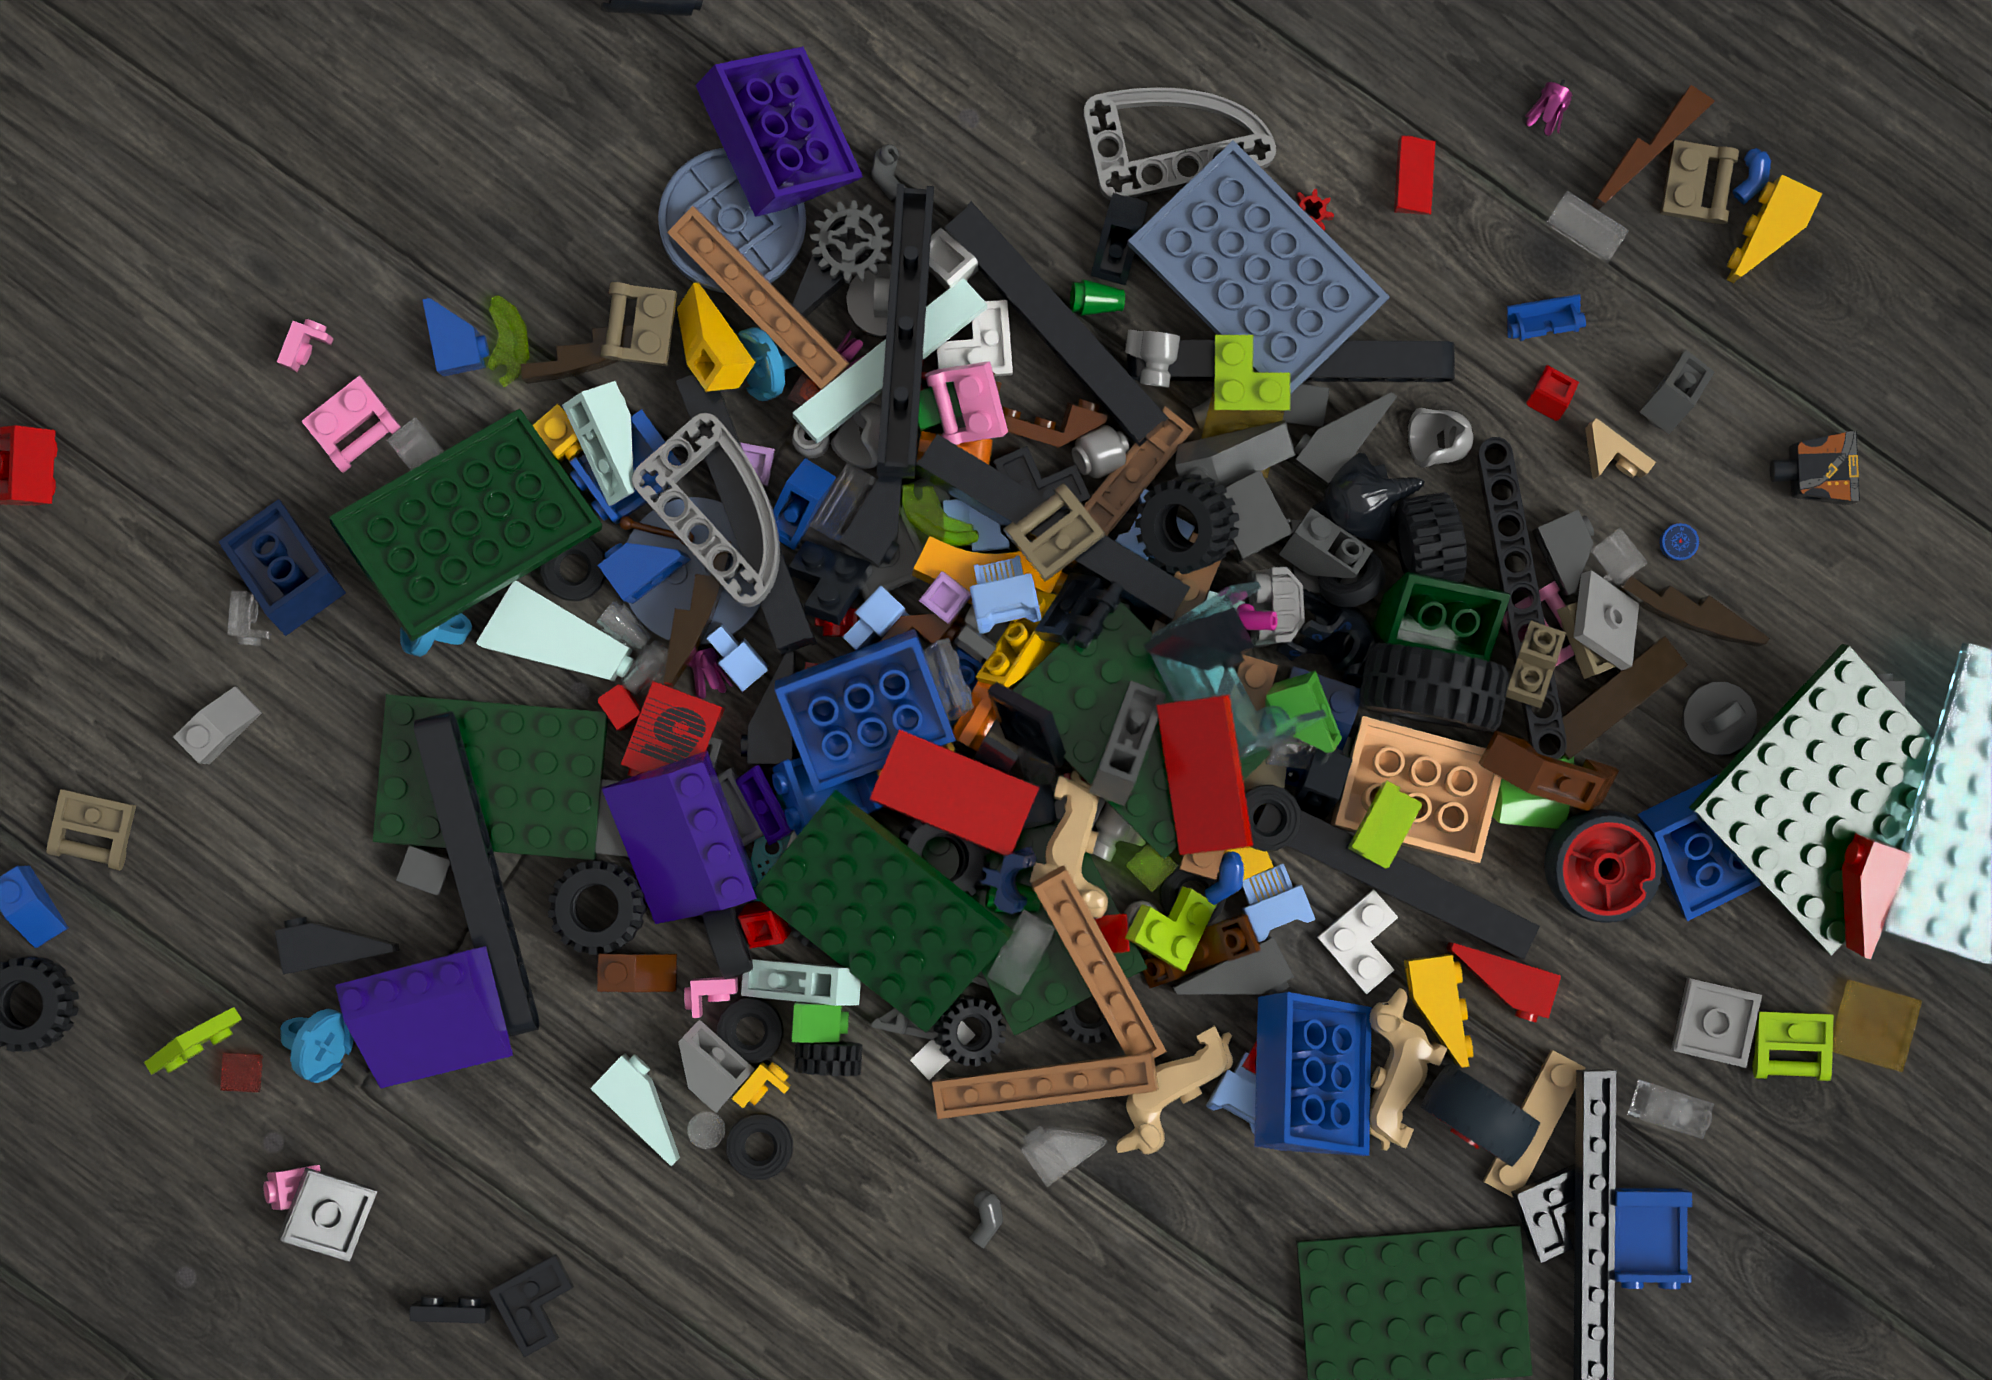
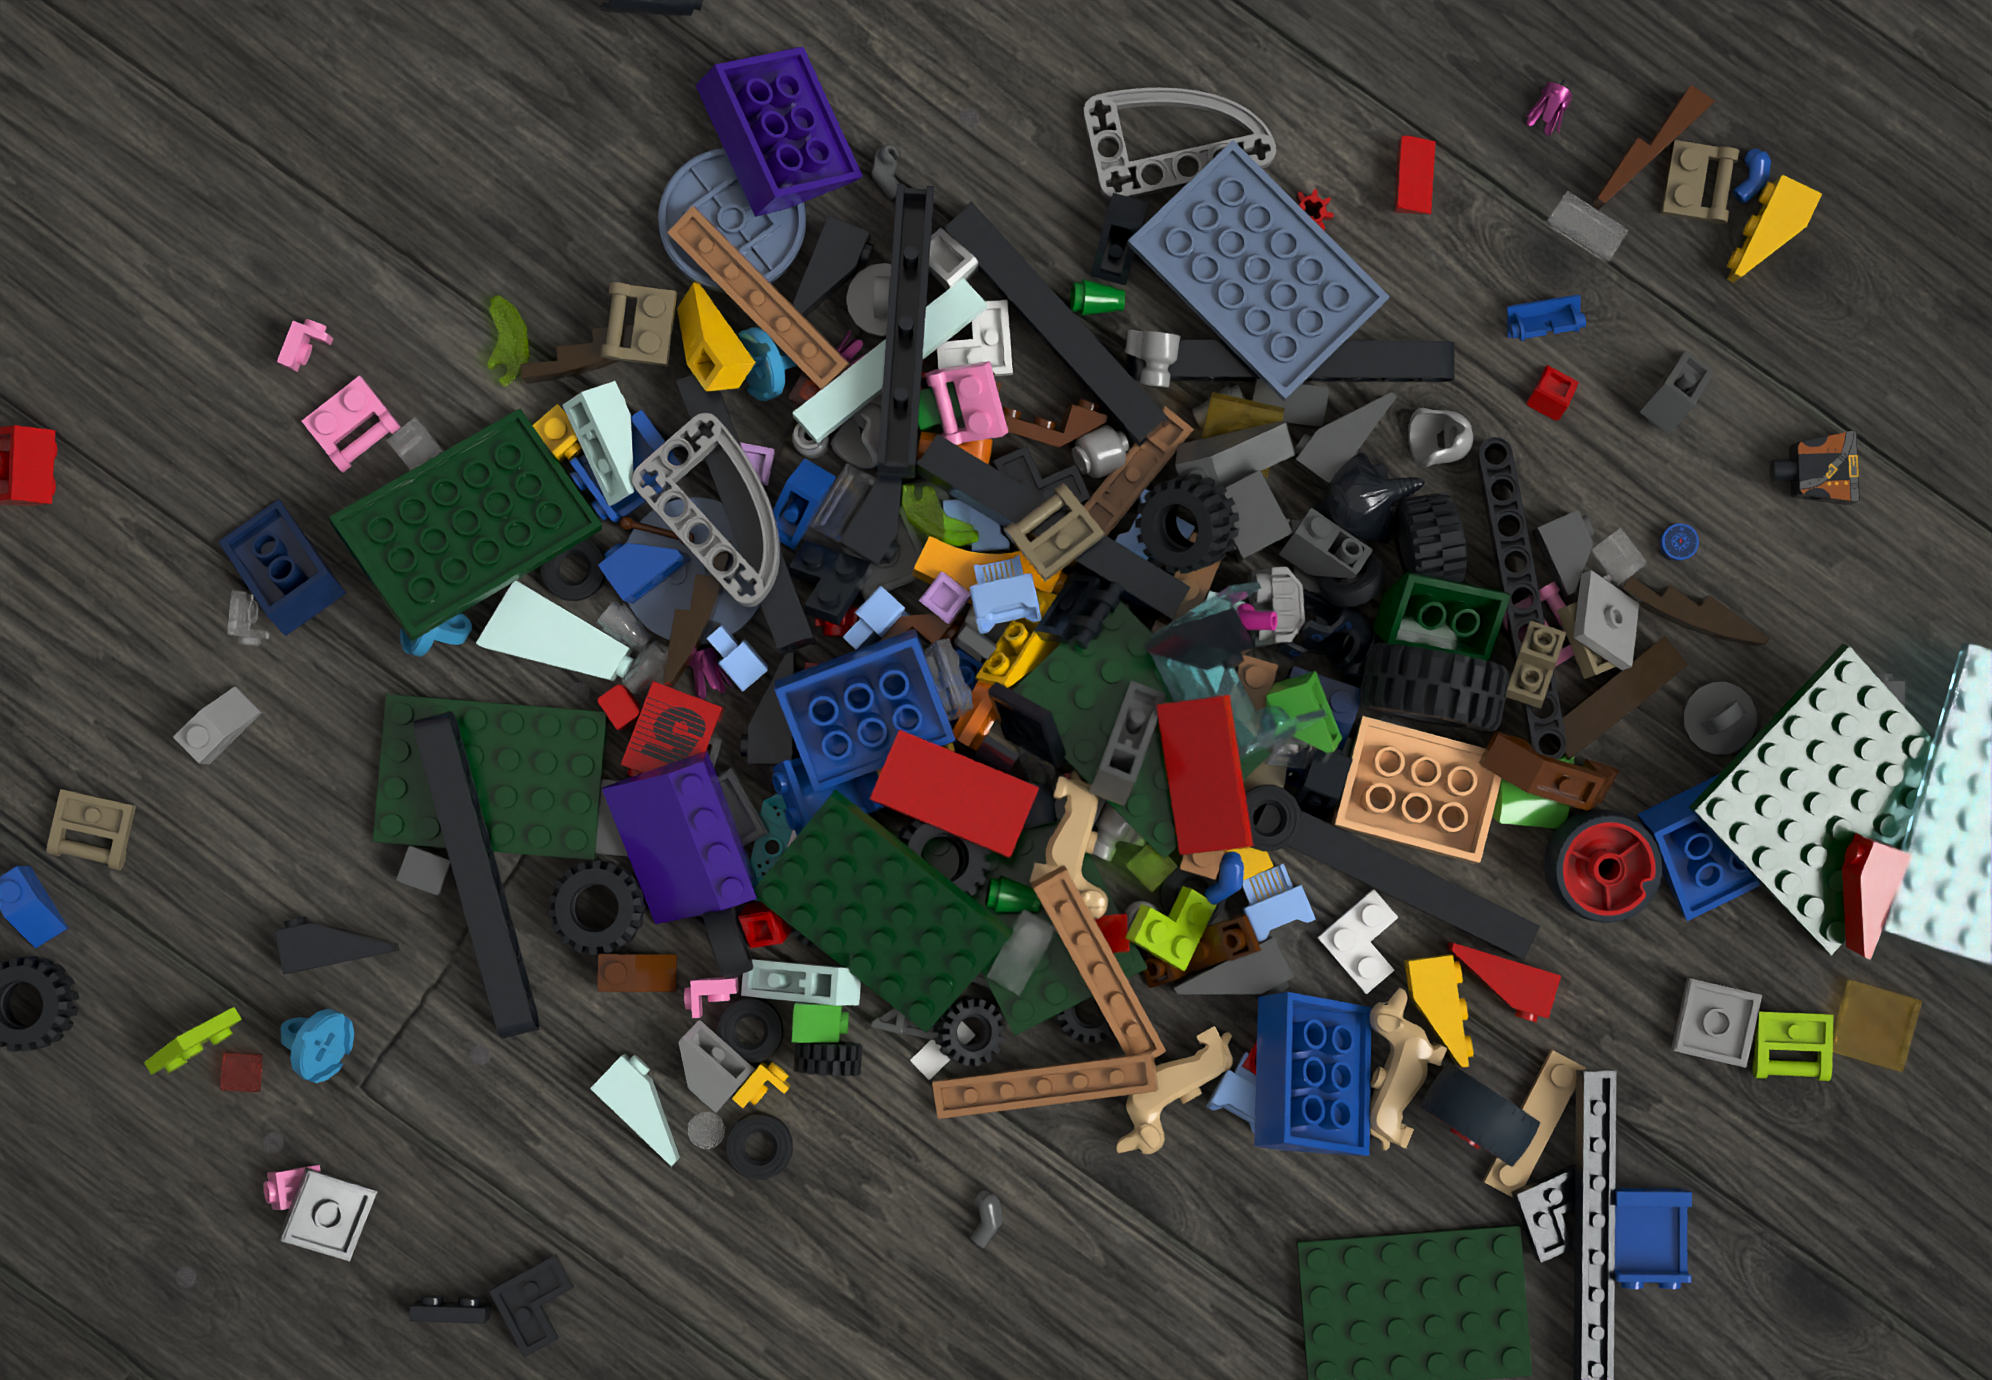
(426, 1017): dark purple slope -> none
(454, 341): blue slope -> none
(764, 805): dark purple slope -> none
(833, 240): dark grey gear -> none
(1007, 895): dark blue piece -> none
(1059, 1150): clear slope -> none
(1237, 384): lime plate -> none
(1385, 825): lime panel -> none
(1607, 445): tan slope -> none
(1671, 1109): clear slope -> none

